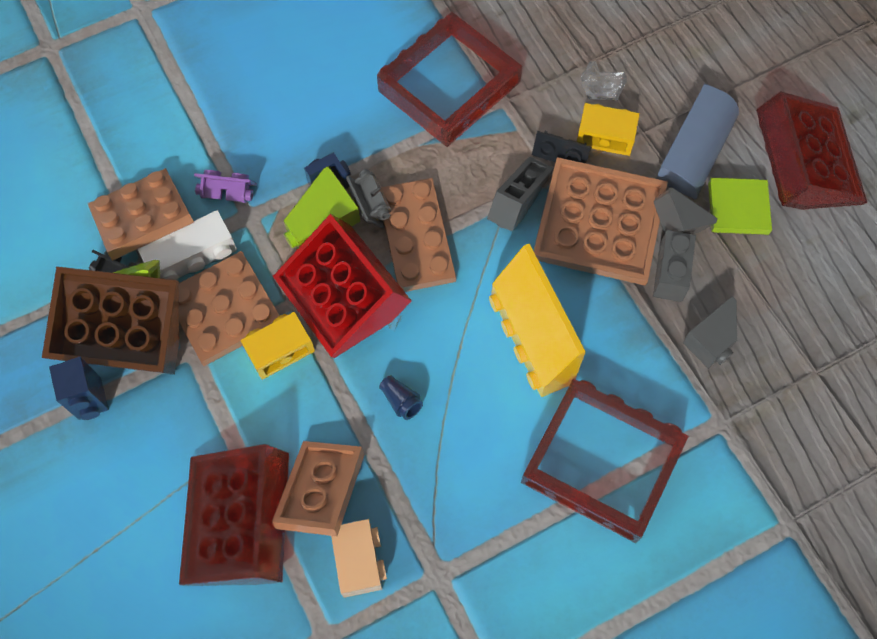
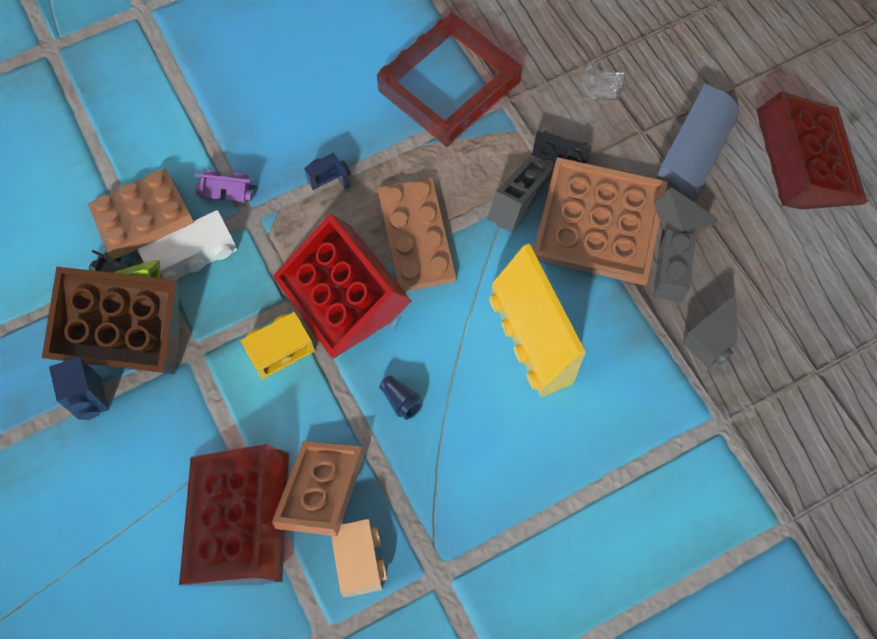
(223, 307): nougat plate -> none
(320, 200): lime slope -> none
(372, 207): dark grey hinge -> none
(583, 503): clear red window -> none
(608, 128): yellow brick -> none
(740, 206): lime tile -> none

